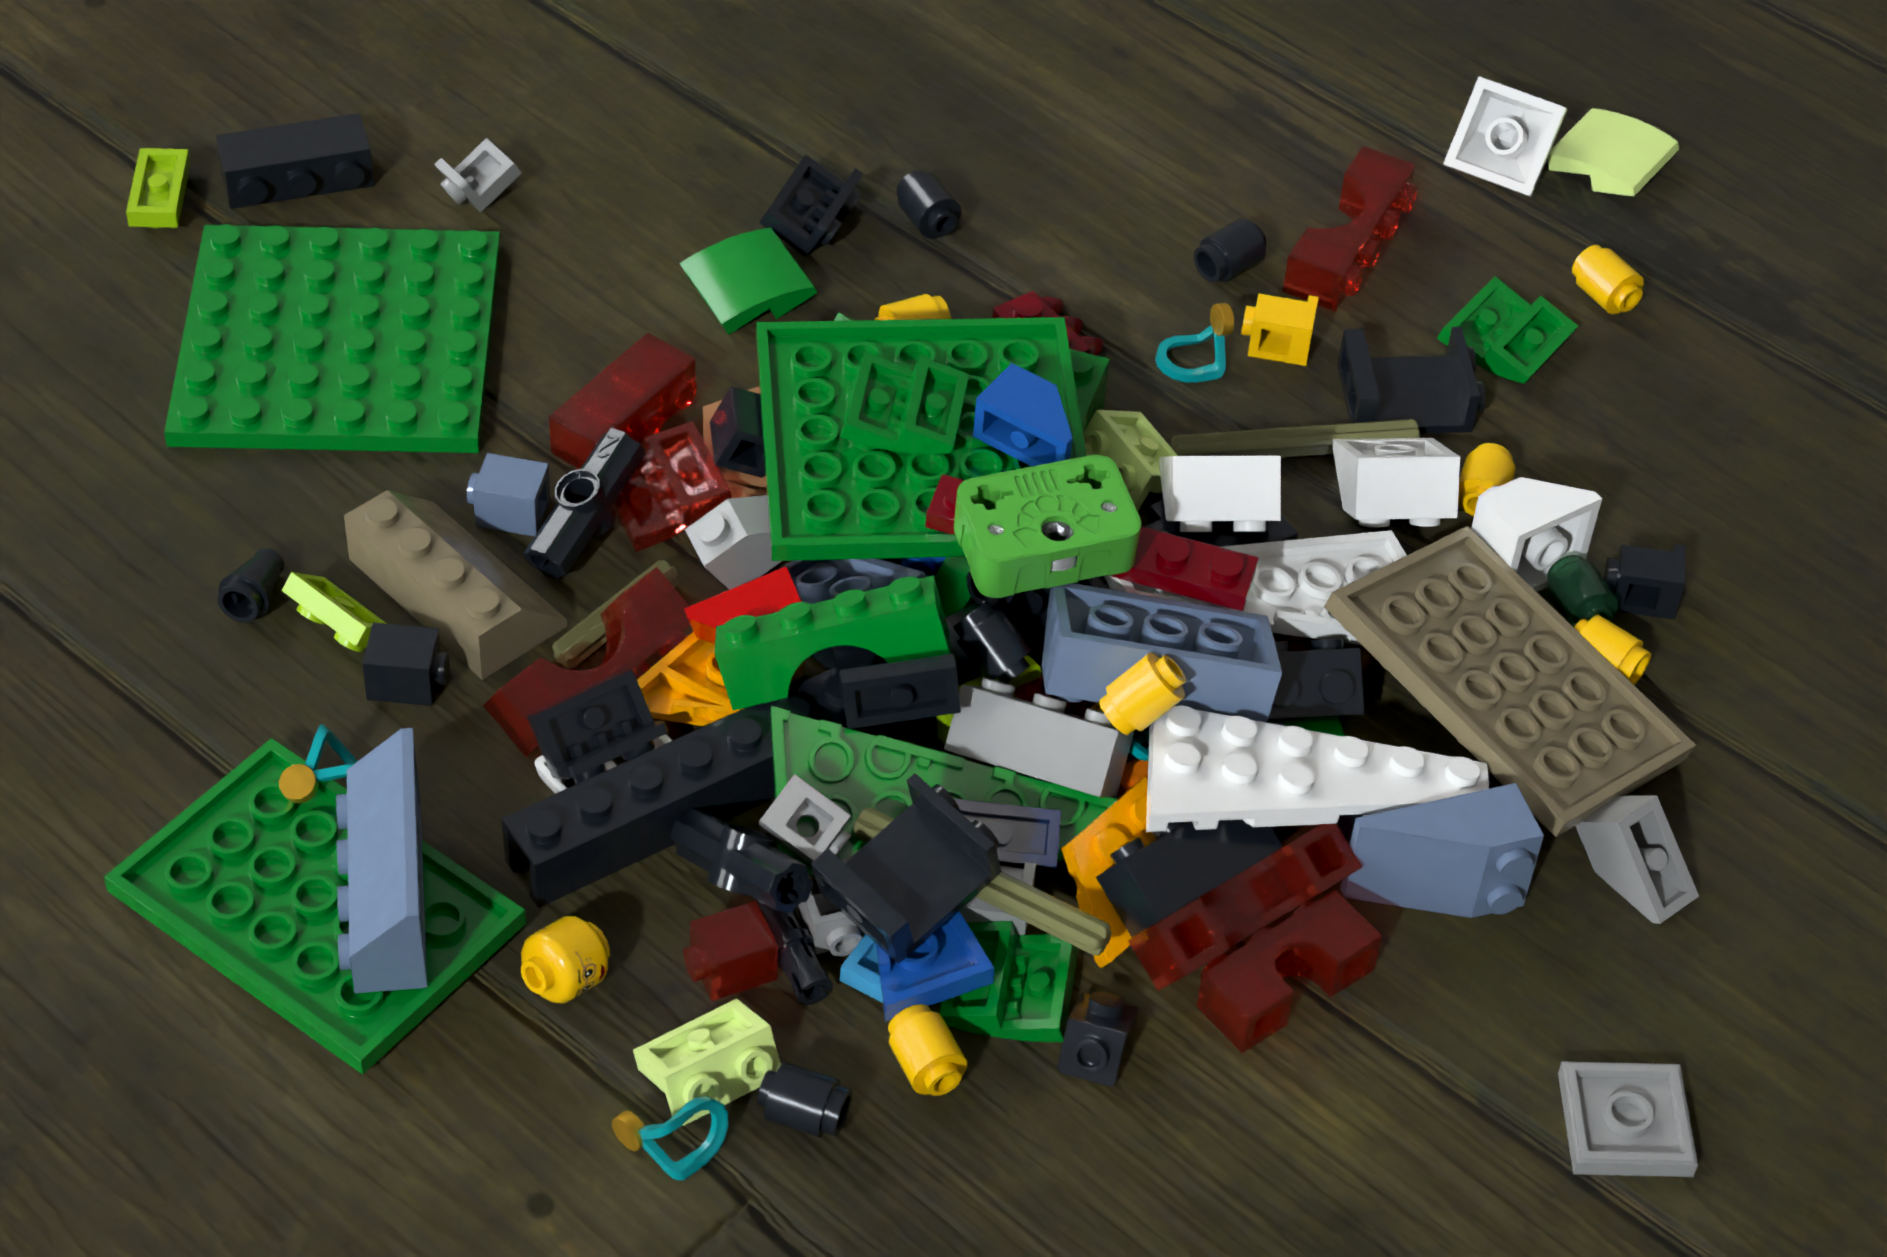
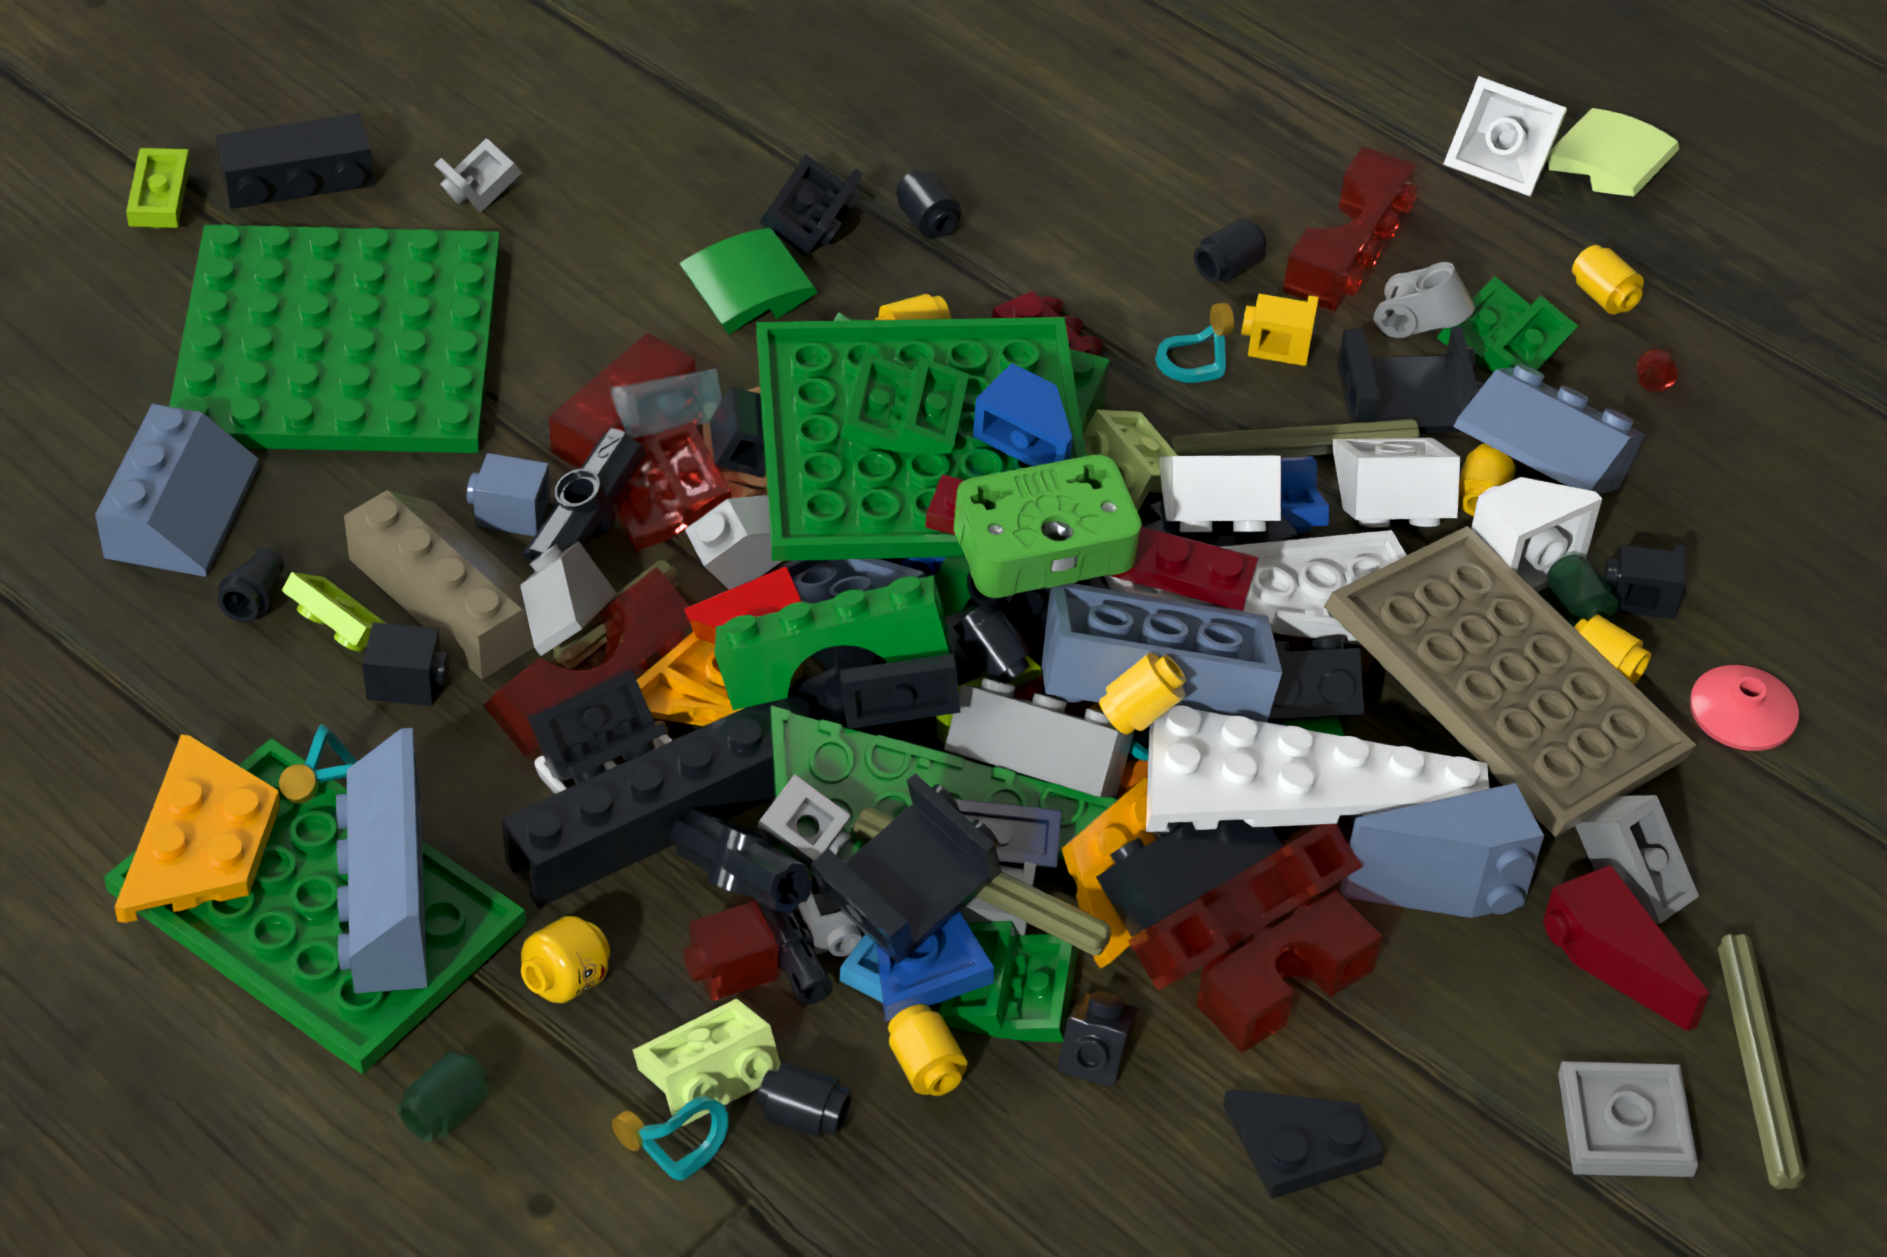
(175, 493): none -> sand blue slope
(200, 834): none -> light orange wing
(443, 1096): none -> clear green brick
(563, 595): none -> light grey slope
(667, 402): none -> clear light blue slope
(1300, 499): none -> blue bracket
(1301, 1138): none -> black wing
(1423, 301): none -> light grey piece
(1552, 430): none -> sand blue slope
(1620, 944): none -> dark red slope
(1662, 373): none -> clear red hinge
(1744, 707): none -> coral dish
(1761, 1062): none -> olive axle

